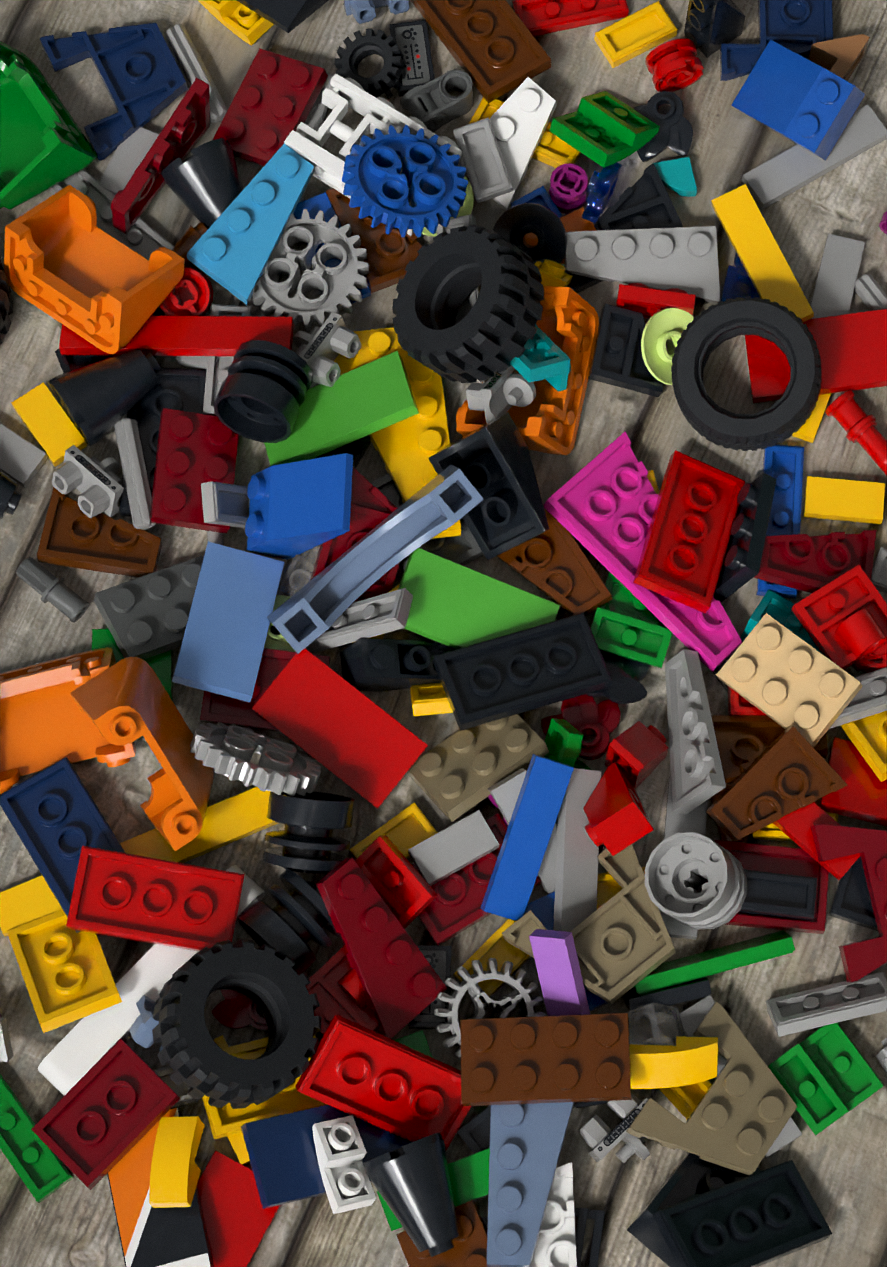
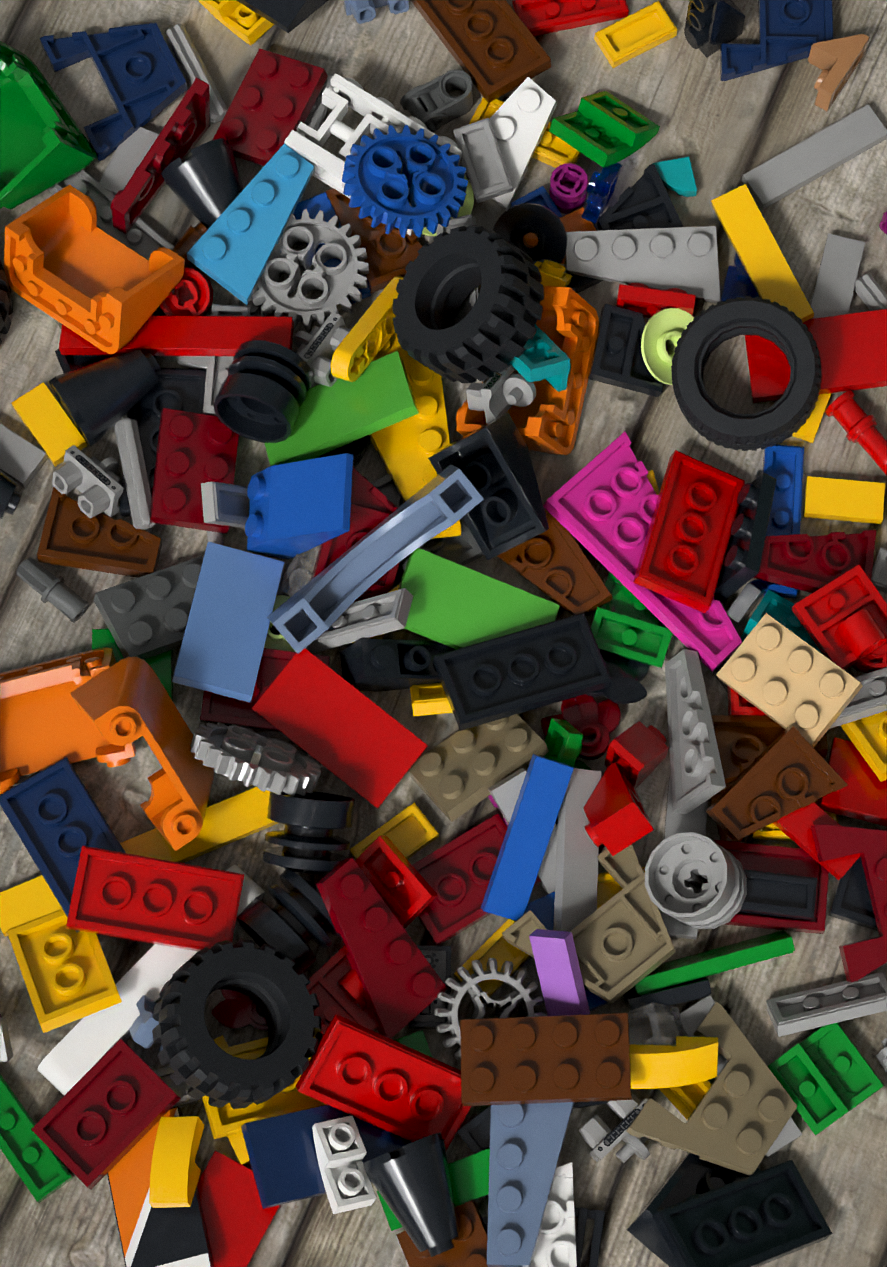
(366, 337): none -> yellow beam
(369, 45): black tyre -> none
(415, 46): tile -> none
(453, 848): light grey tile -> none
(674, 65): red wheel -> none
(674, 129): black plate -> none
(747, 600): none -> tile
(798, 99): blue slope -> none

